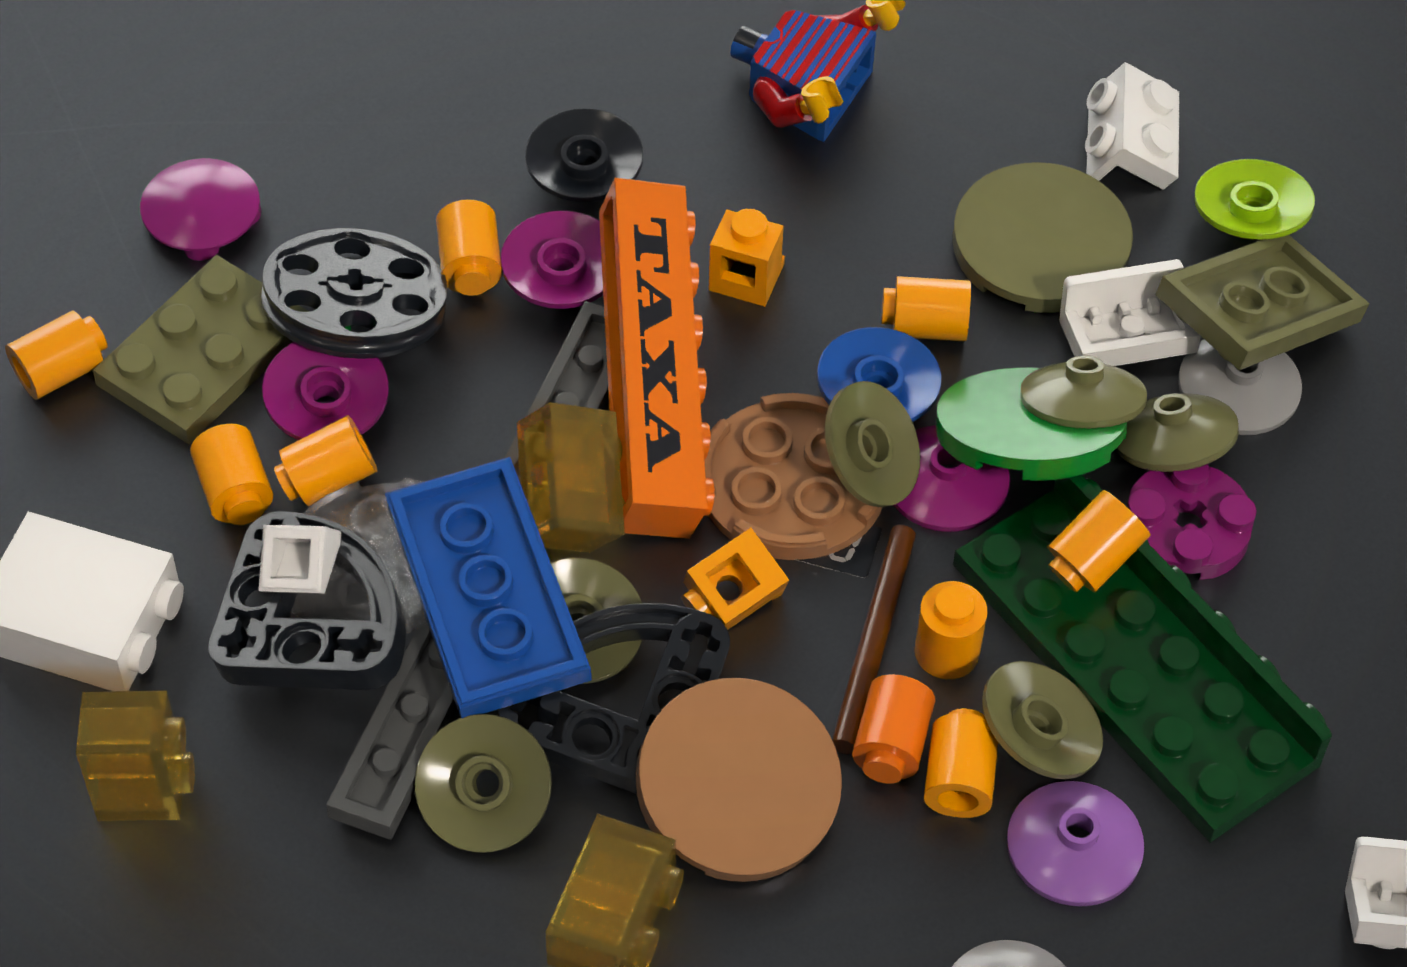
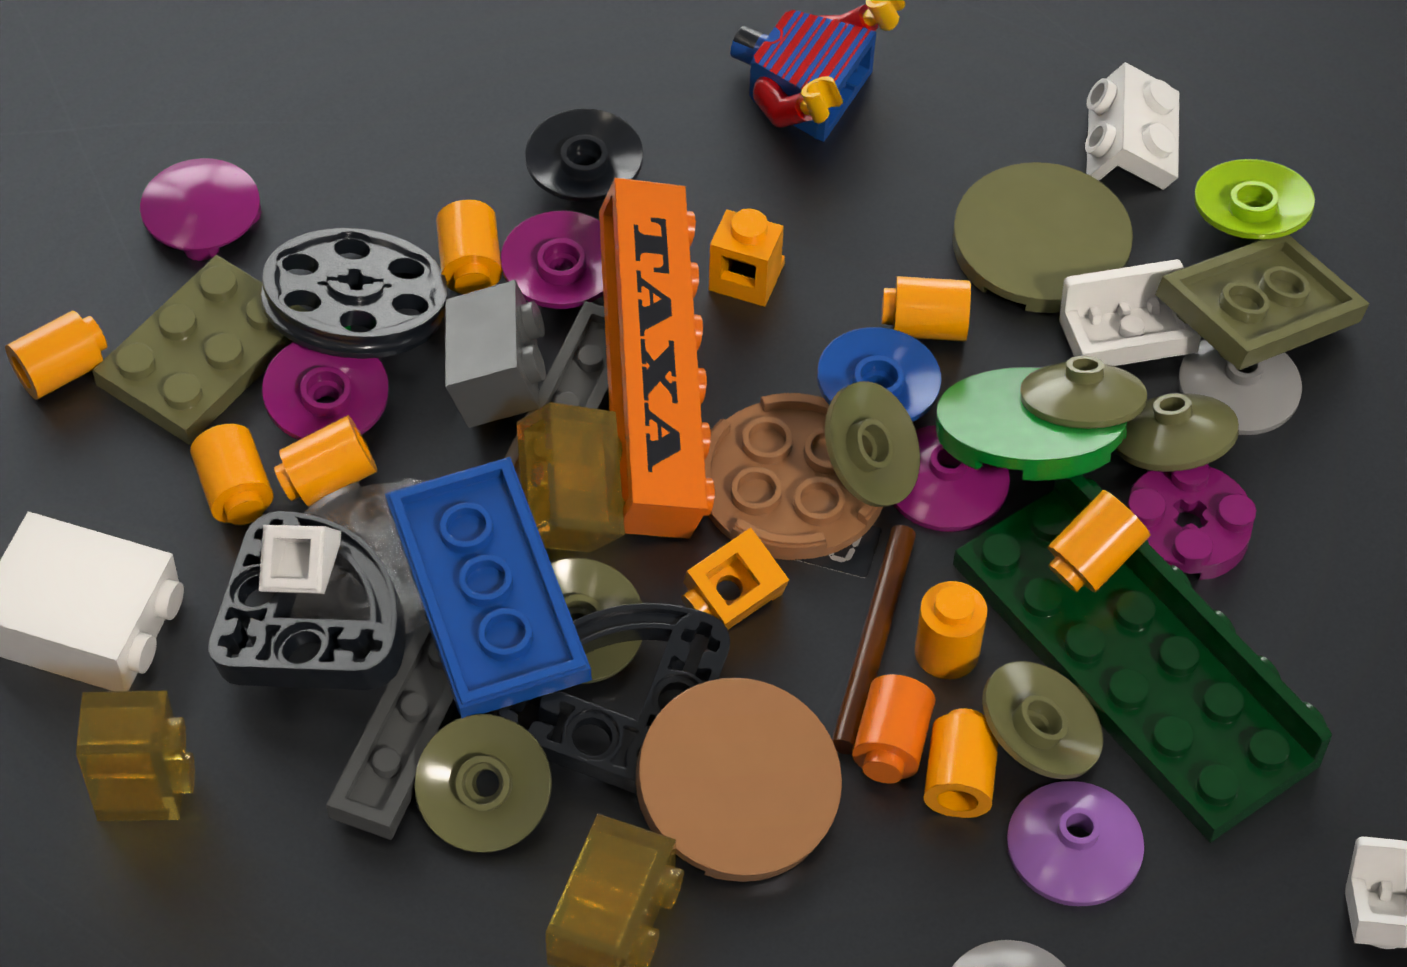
(493, 353): none -> brick

